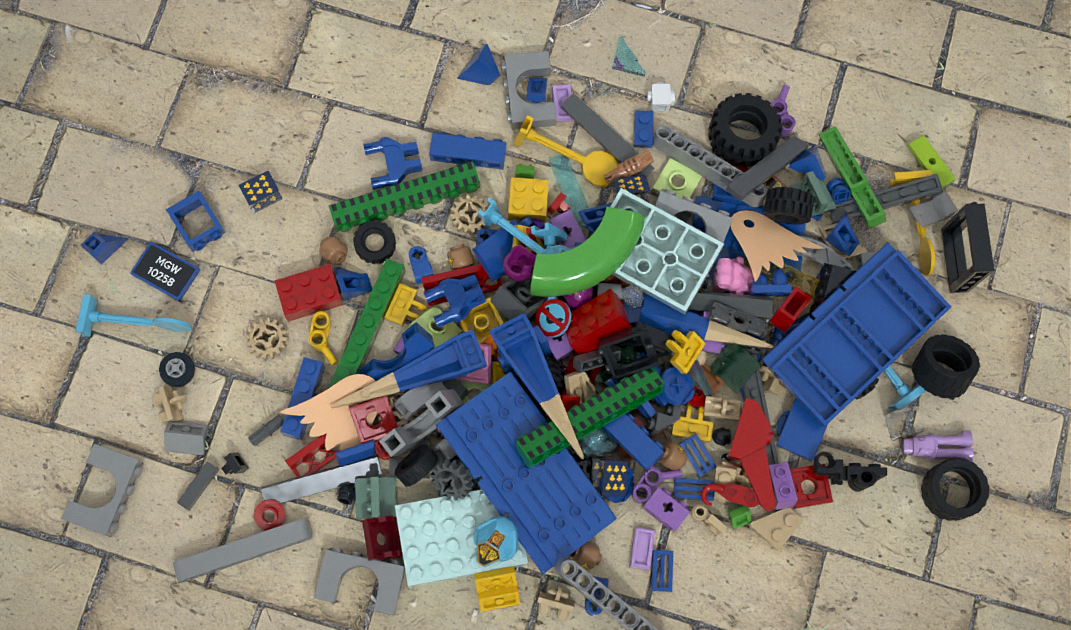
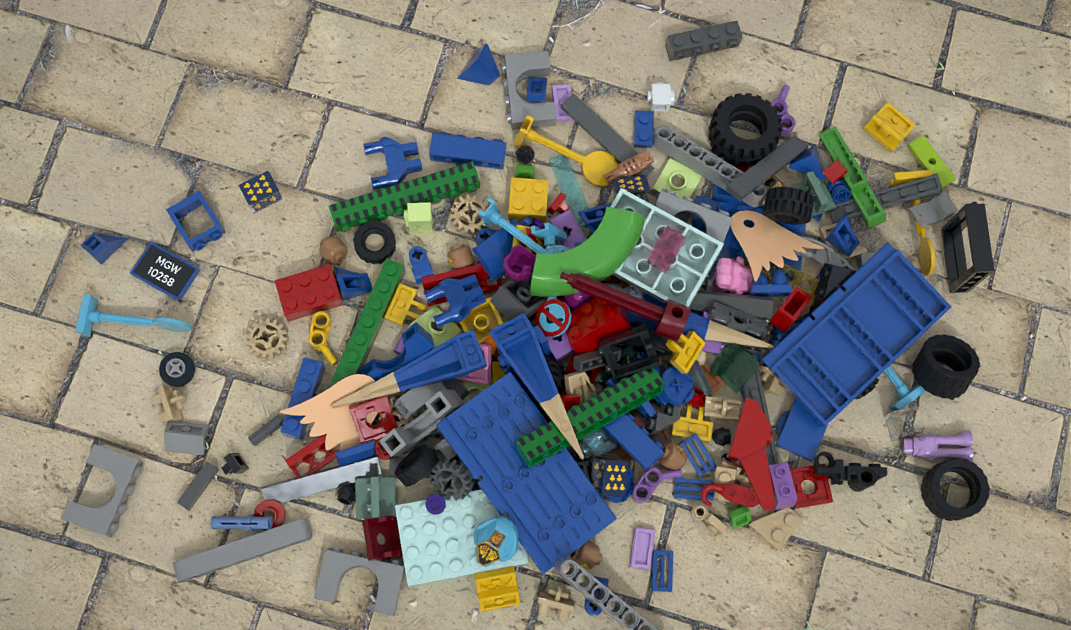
(249, 522): none -> medium blue pin
(419, 217): none -> yellowish green brick
(435, 504): none -> dark purple tile
(525, 154): none -> black plate
(626, 60): clear light blue tile -> none
(655, 508): medium lavender brick -> none
(666, 249): none -> clear pink hinge
(669, 319): none -> dark red piece
(703, 40): none -> dark grey brick
(835, 171): none -> red slope
(889, 127): none -> yellow plate

